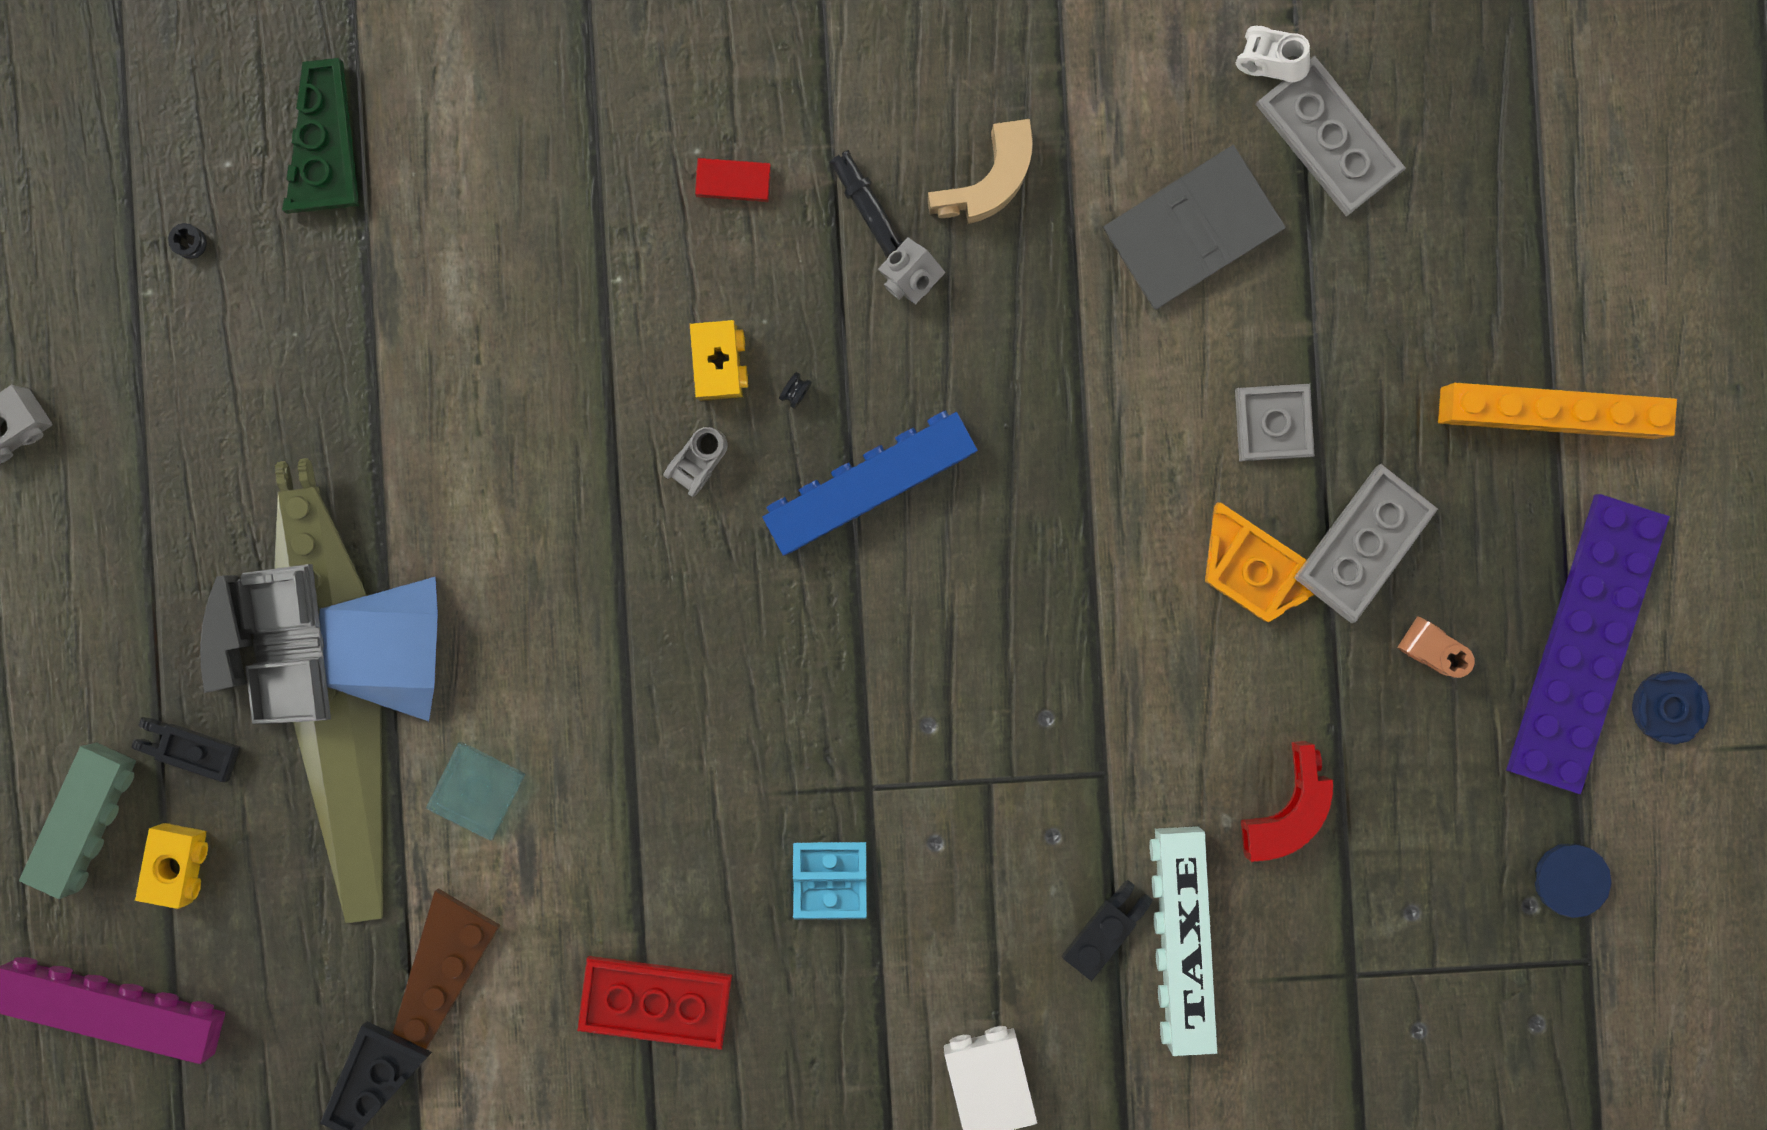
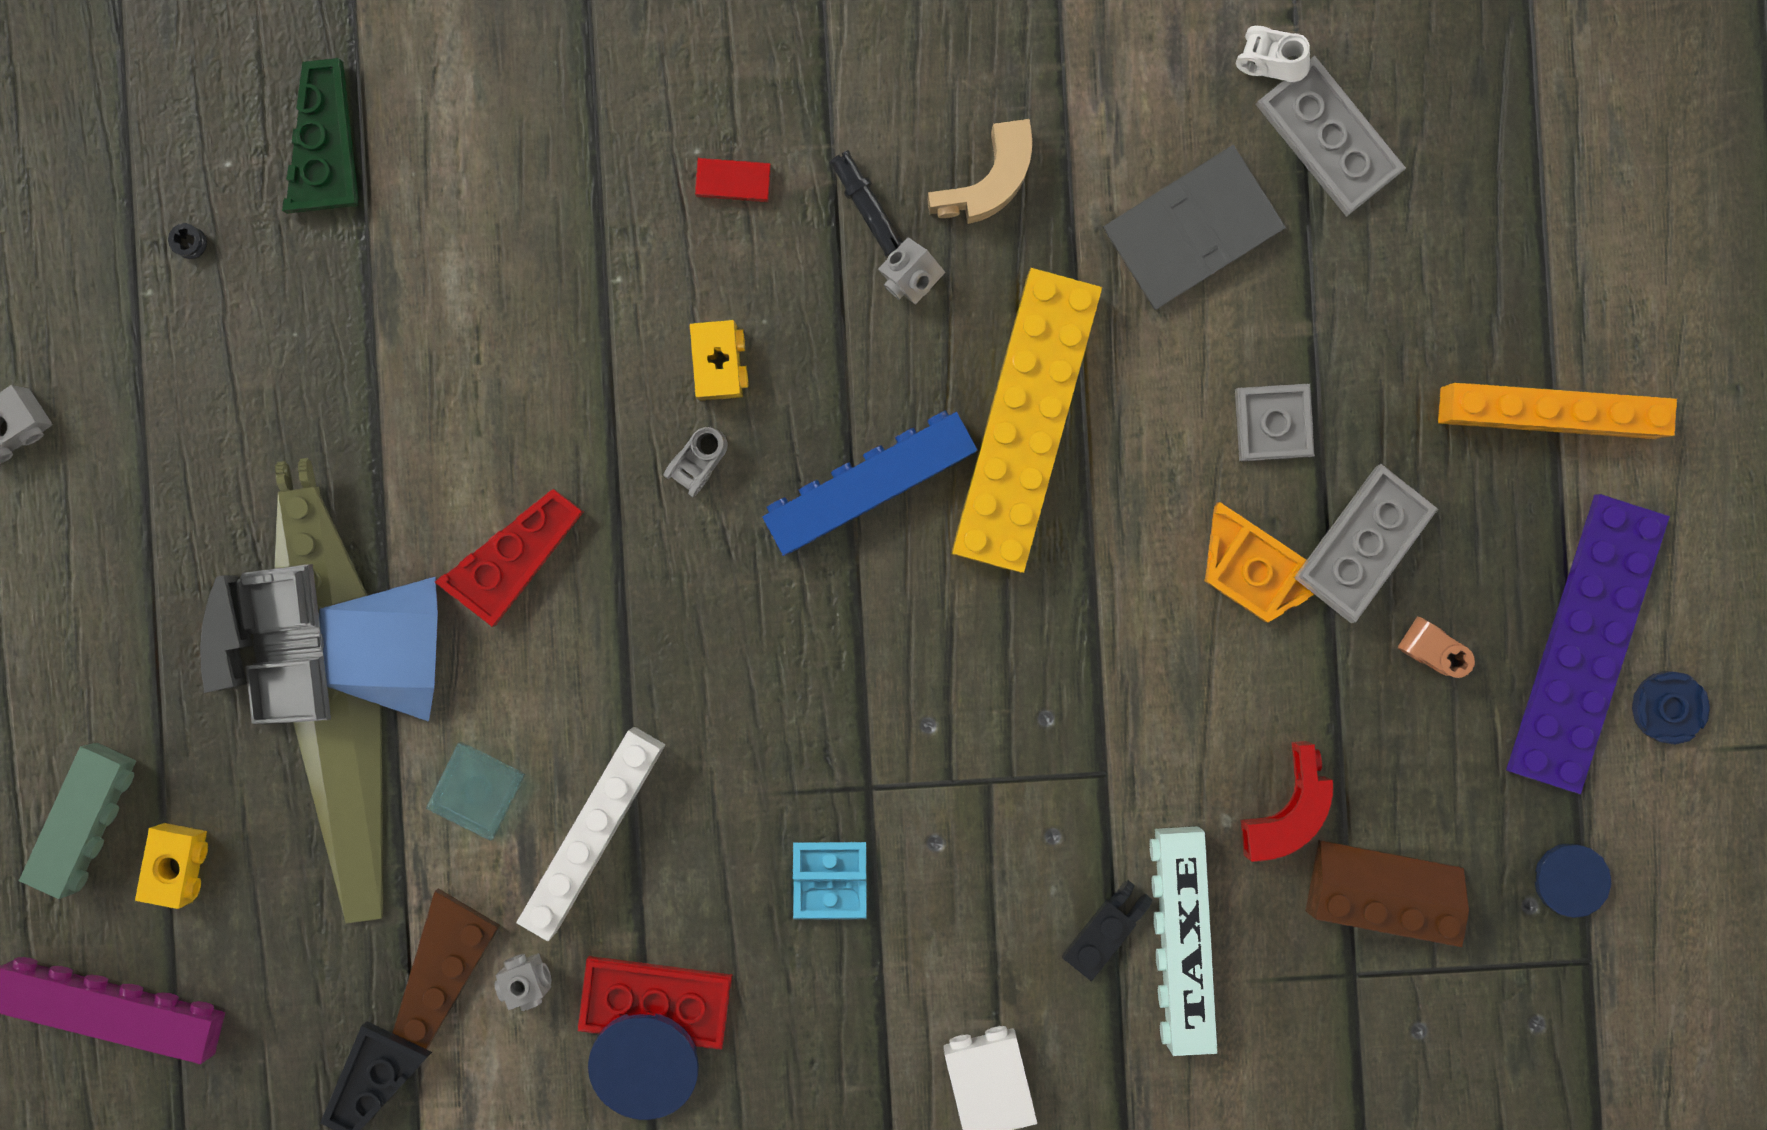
(188, 750): black hinge -> none
(506, 564): none -> red wing
(531, 973): none -> light grey brick
(590, 833): none -> white brick
(643, 1066): none -> dark blue tile
(795, 390): black bush -> none
(1026, 420): none -> yellow brick
(1388, 893): none -> reddish brown slope

